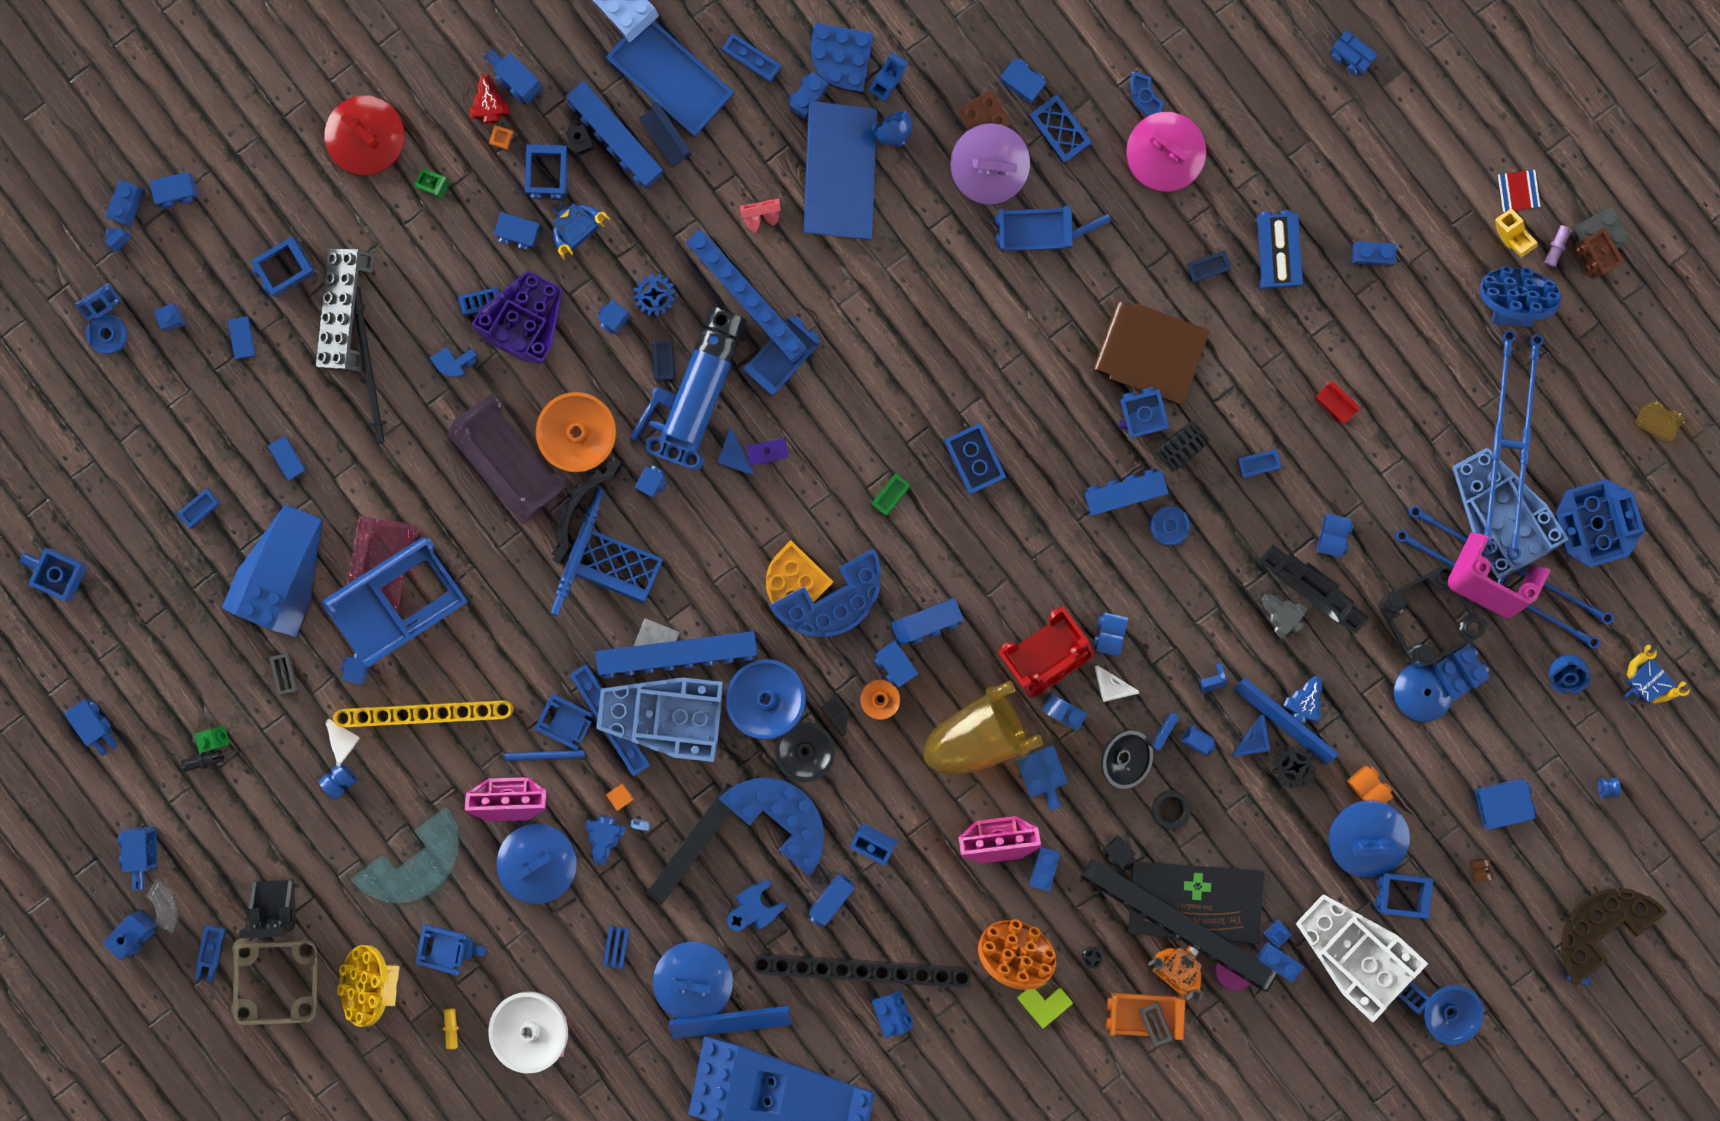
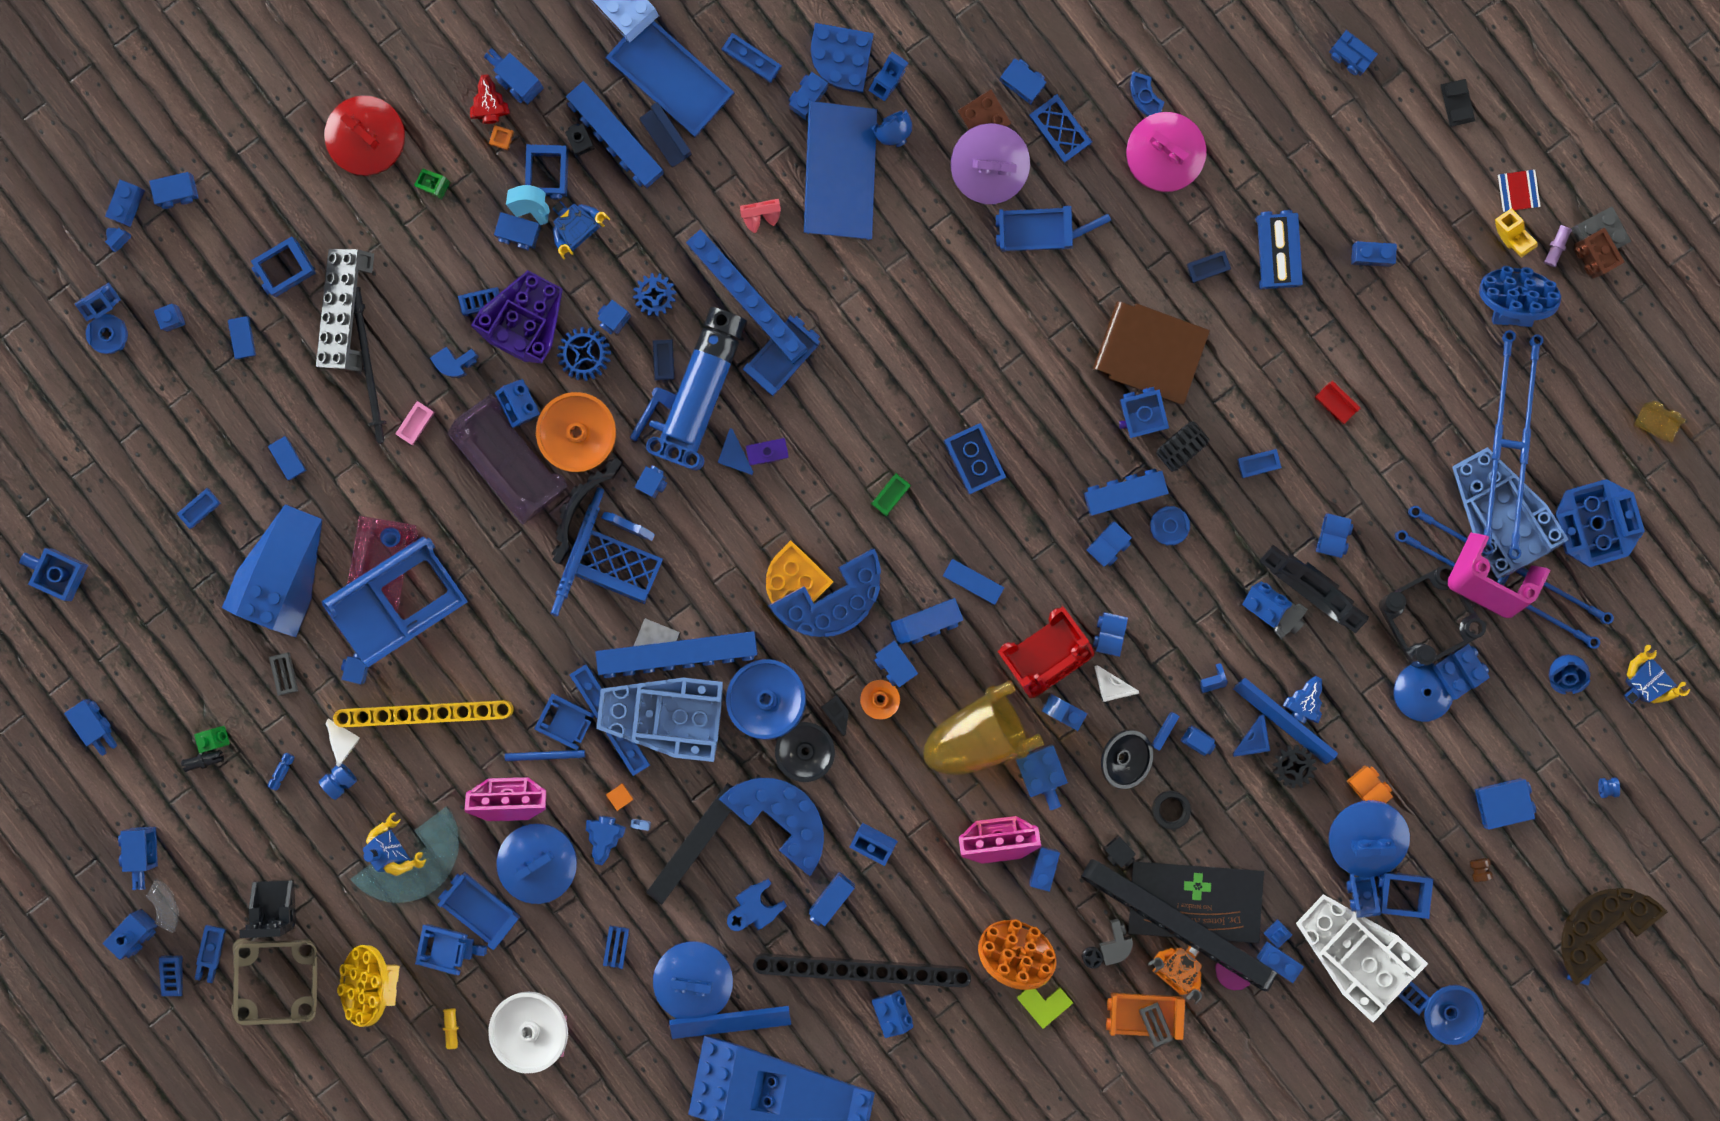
(163, 961): none -> blue slope
(281, 771): none -> blue axle
(386, 851): none -> torso
(390, 537): none -> blue plate
(415, 423): none -> bright pink tile
(478, 909): none -> blue panel
(517, 403): none -> blue brick
(527, 200): none -> medium azure brick
(589, 346): none -> blue gear
(628, 526): none -> blue tile
(973, 581): none -> blue tile
(1109, 544): none -> blue brick
(1119, 948): none -> dark grey brick
(1266, 603): none -> blue bracket
(1364, 895): none -> blue bracket
(1457, 102): none -> black piece

